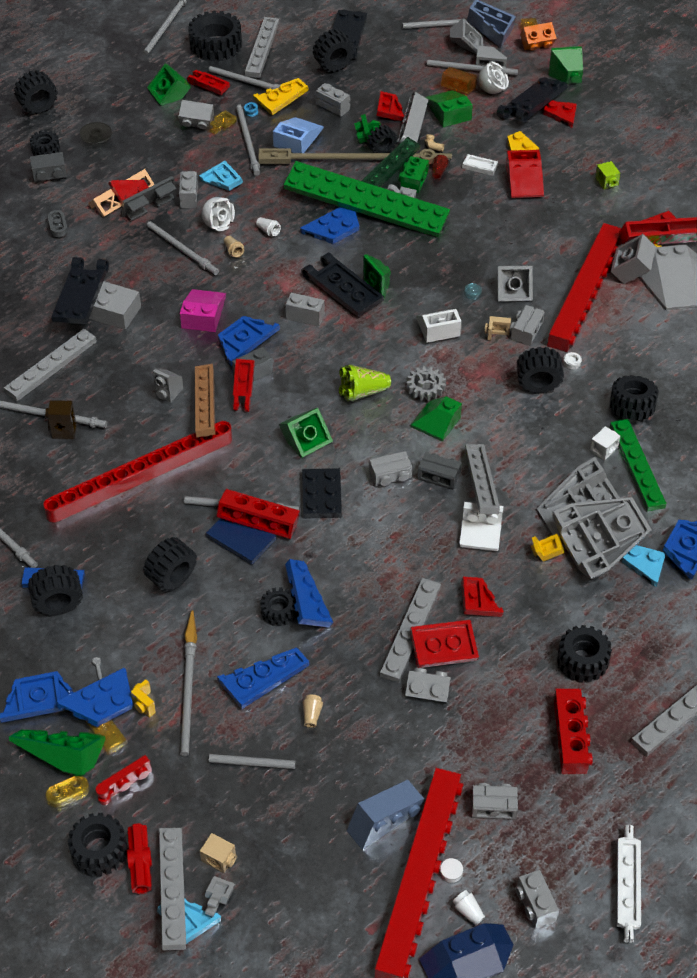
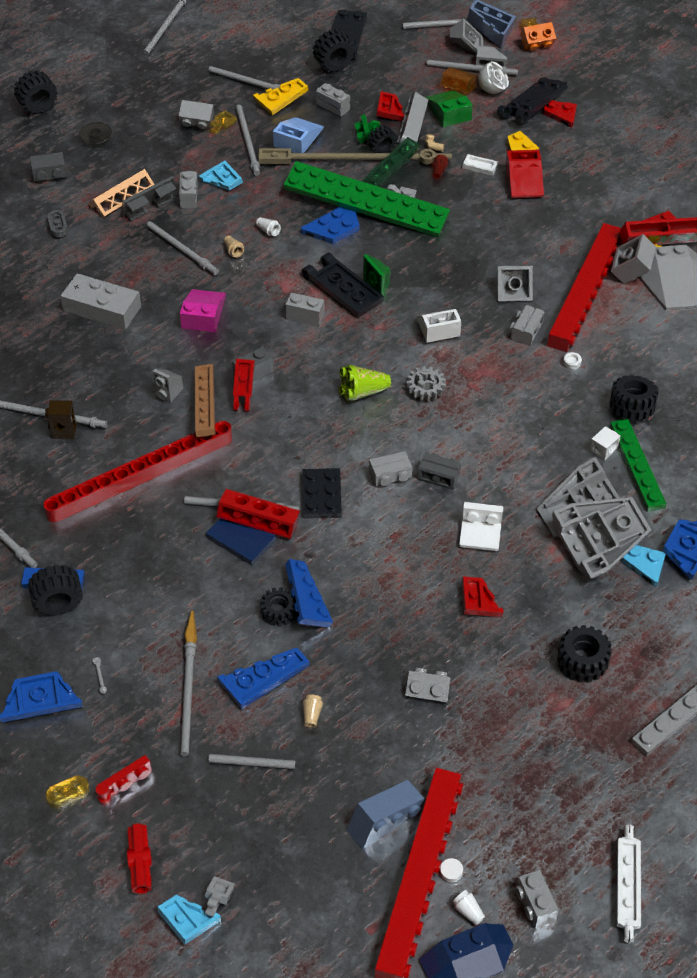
(44, 143): black tyre -> none
(50, 365): light grey plate -> none
(64, 752): green wedge -> none
(78, 298): black hinge -> none
(89, 830): black tyre -> none
(101, 699): blue wing -> none
(113, 737): clear yellow plate -> none
(126, 188): red wing -> none
(141, 700): yellow bracket -> none
(168, 86): green slope -> none
(170, 564): black tyre -> none
(172, 889): light grey plate -> none
(208, 82): red hinge -> none
(215, 25): black tyre -> none
(218, 213): white cylinder -> none
(218, 853): tan brick -> none
(245, 336): blue wing -> none
(251, 105): dark azure bush -> none
(262, 47): light grey plate -> none
(306, 432): green slope -> none
(414, 173): green brick -> none
(416, 616): light grey plate -> none
(438, 417): green slope -> none
(444, 643): red plate -> none
(473, 291): clear light blue plate -> none
(482, 479): light grey plate -> none
(494, 801): light grey brick -> none
(497, 325): tan bracket -> none
(540, 370): black tyre -> none
(548, 547): yellow bracket -> none
(566, 64): green slope -> none
(572, 761): red brick -> none
(607, 175): lime brick -> none

